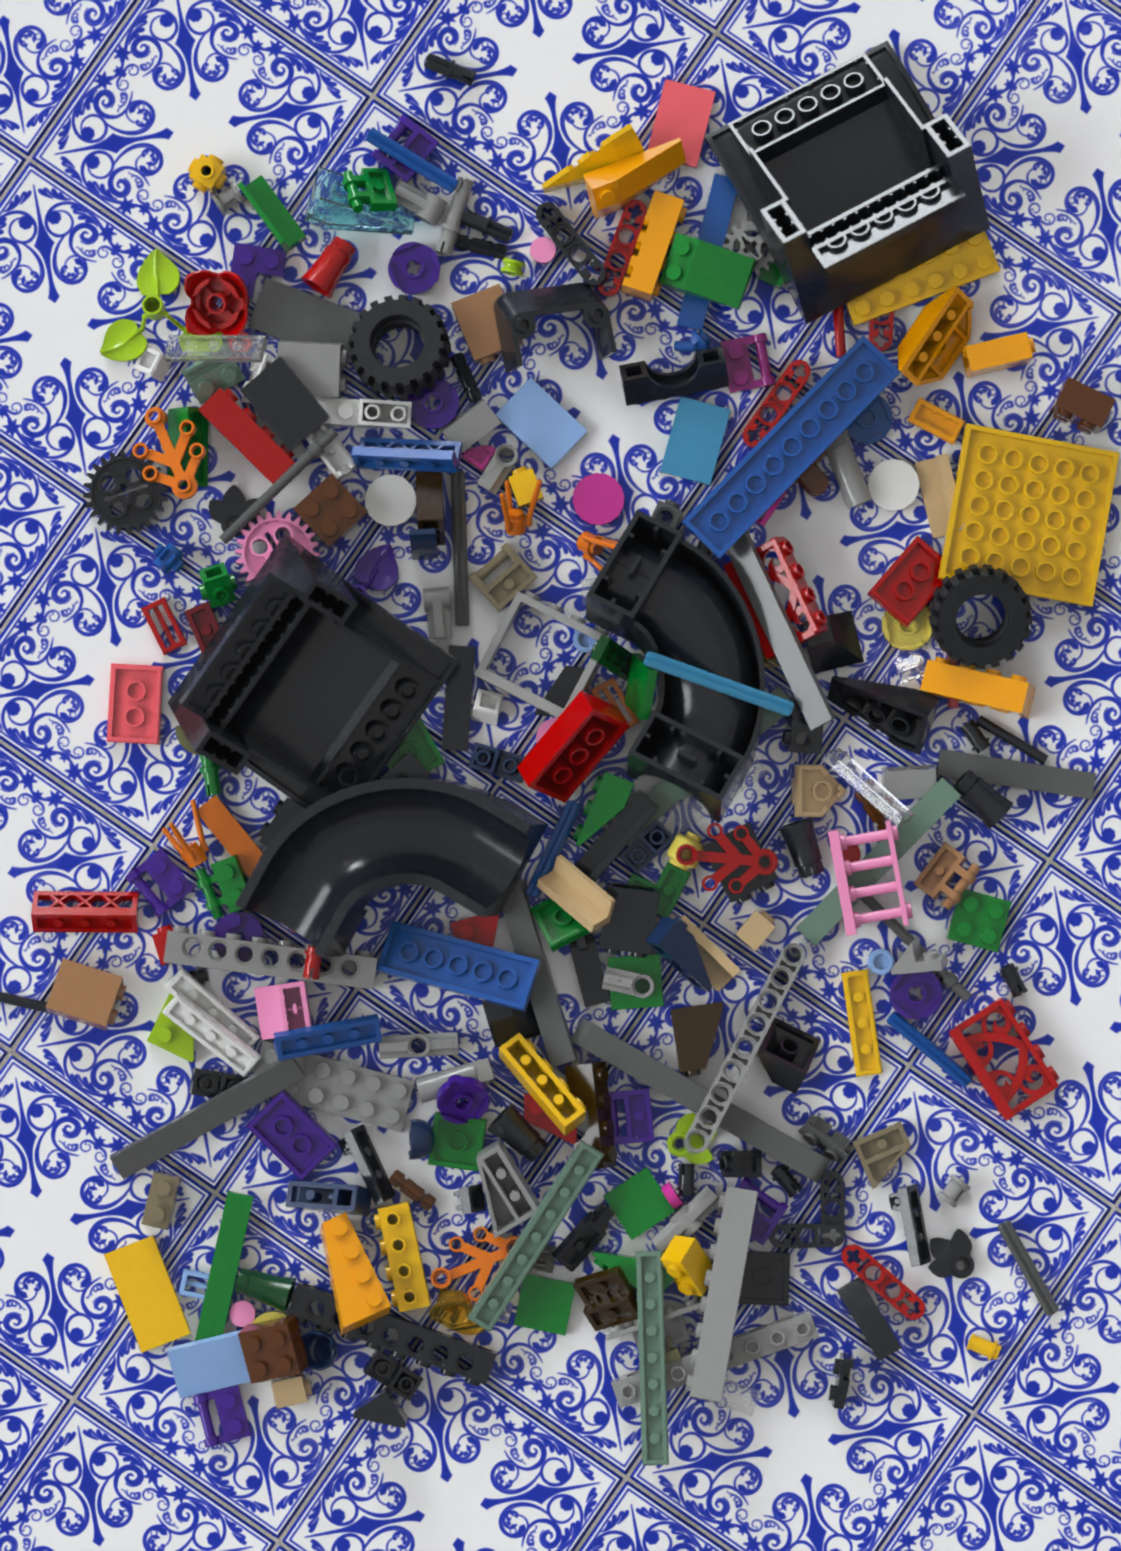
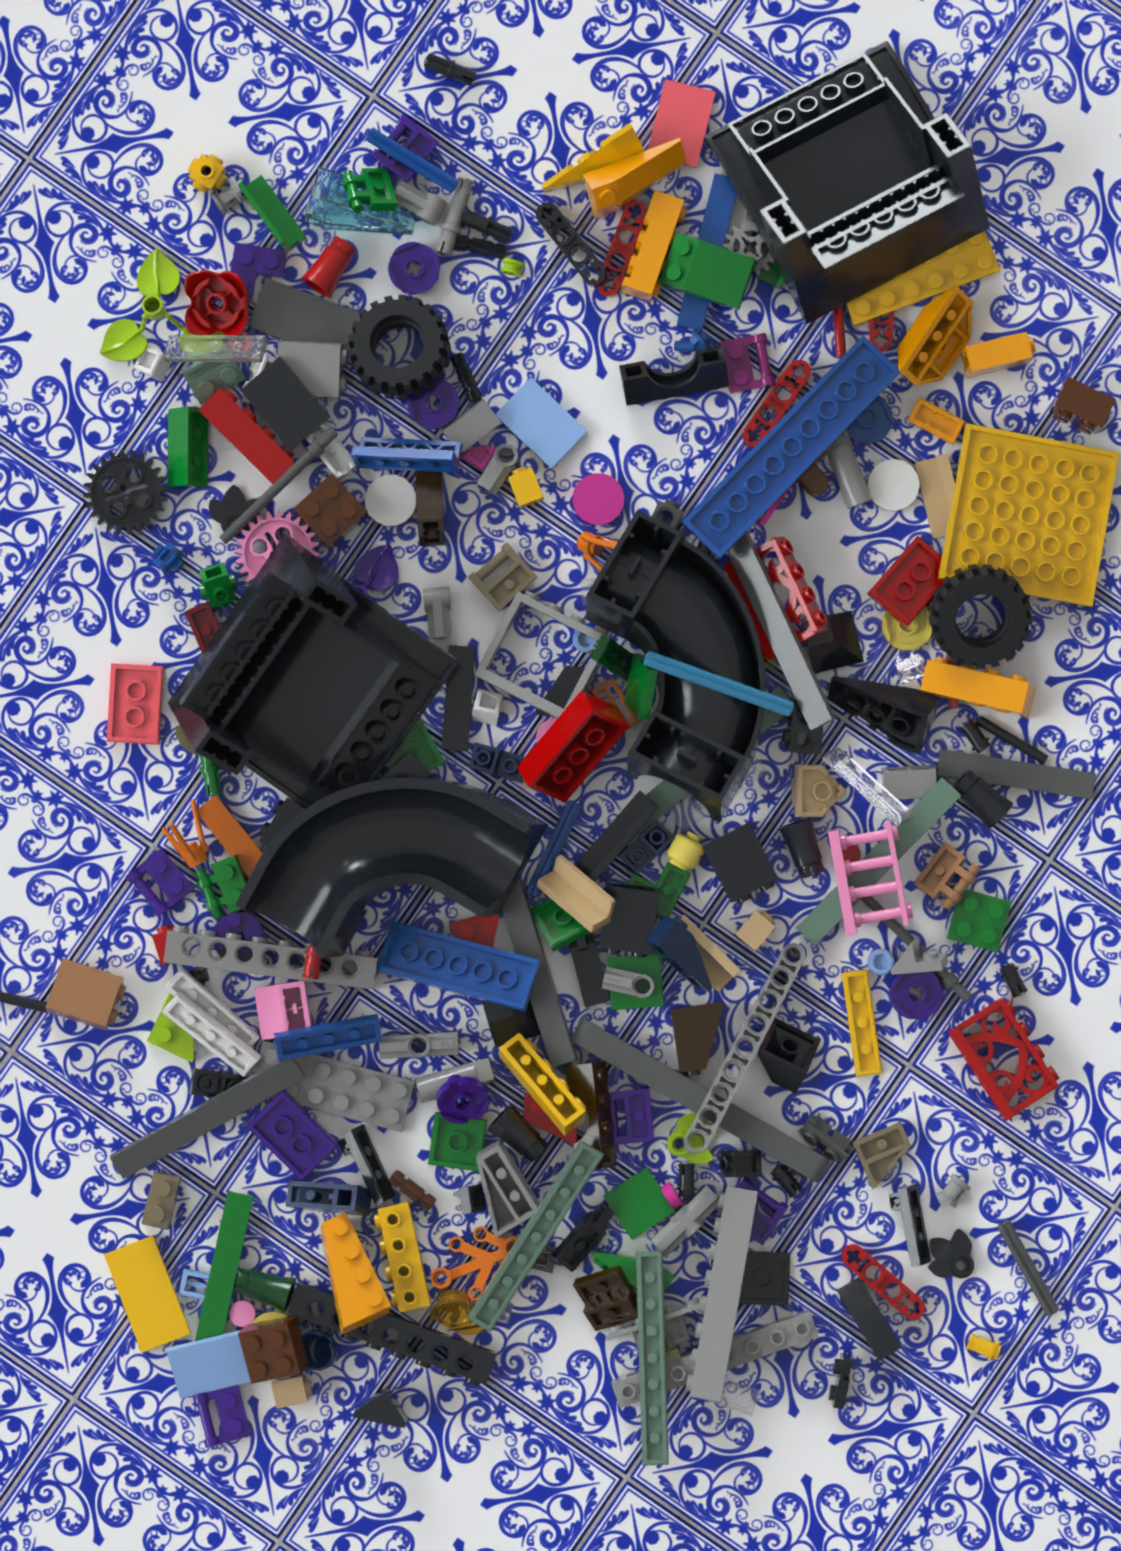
(85, 917): red fence -> none
(172, 456): orange plant -> none
(174, 646): red tile -> none
(367, 413): white slope -> none
(393, 1374): black slope -> none
(420, 1139): dark blue hair -> none
(423, 544): dark blue slope -> none
(460, 558): dark grey axle -> none
(478, 324): medium nougat brick -> none
(515, 518): orange plant -> none
(517, 311): black windscreen -> none
(543, 250): bright pink tile -> none
(544, 1304): green tile -> none
(608, 802): green slope -> none
(687, 1265): yellow brick -> none
(695, 441): dark azure tile -> none
(731, 859): red plant -> none
(826, 1221): black beam -> none
(874, 814): reddish brown axle -> none
(929, 1049): blue axle -> none

